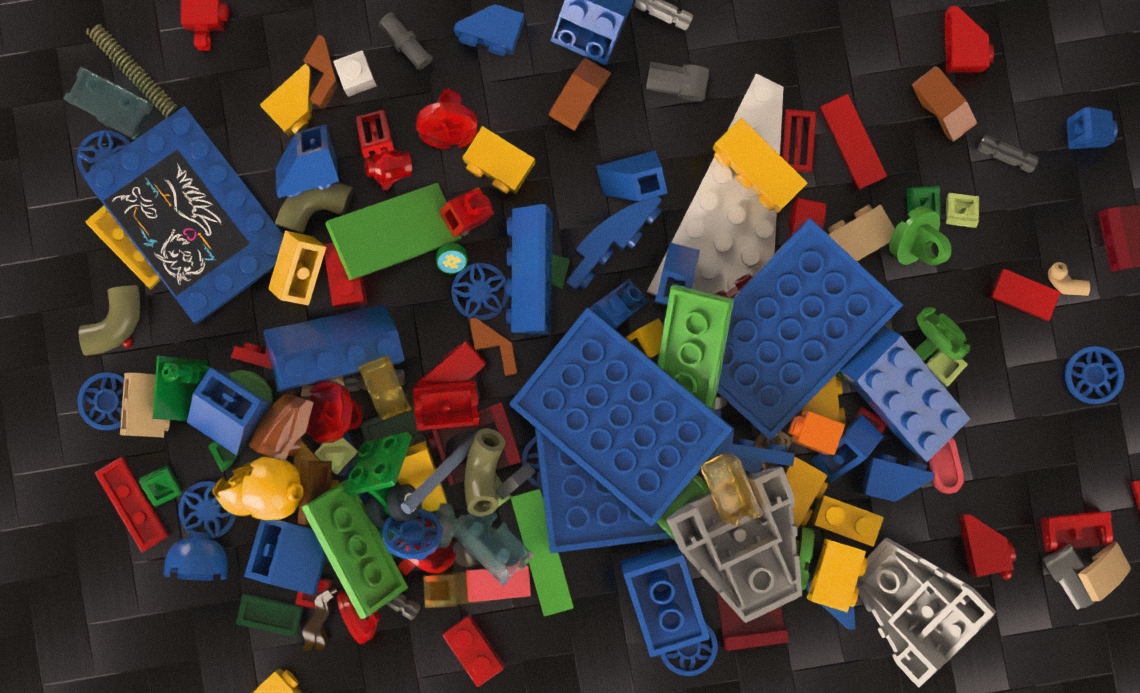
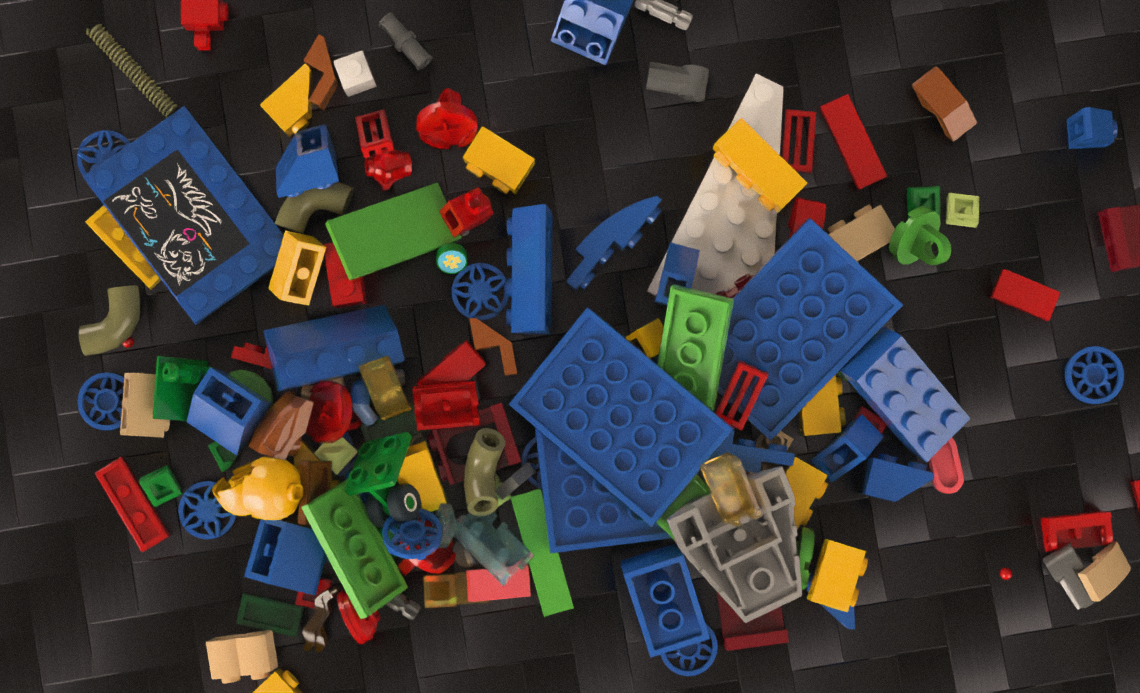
(108, 103): clear light blue piece -> none
(196, 558): blue cylinder -> none
(242, 655): none -> tan brick
(360, 400): none -> arm
(438, 475): sand blue bar -> none
(473, 650): red brick -> none
(492, 27): blue slope -> none
(559, 270): green tile -> none
(579, 94): dark orange slope -> none
(620, 304): blue slope -> none
(633, 177): blue slope -> none
(751, 371): none -> red tile
(816, 432): orange brick -> none
(846, 520): yellow brick -> none
(920, 609): light grey wedge -> none
(941, 334): bright green tile -> none
(945, 367): yellowish green tile -> none
(965, 44): red slope -> none
(984, 547): red slope -> none
(1008, 153): dark grey axle -> none
(1063, 283): tan arm -> none

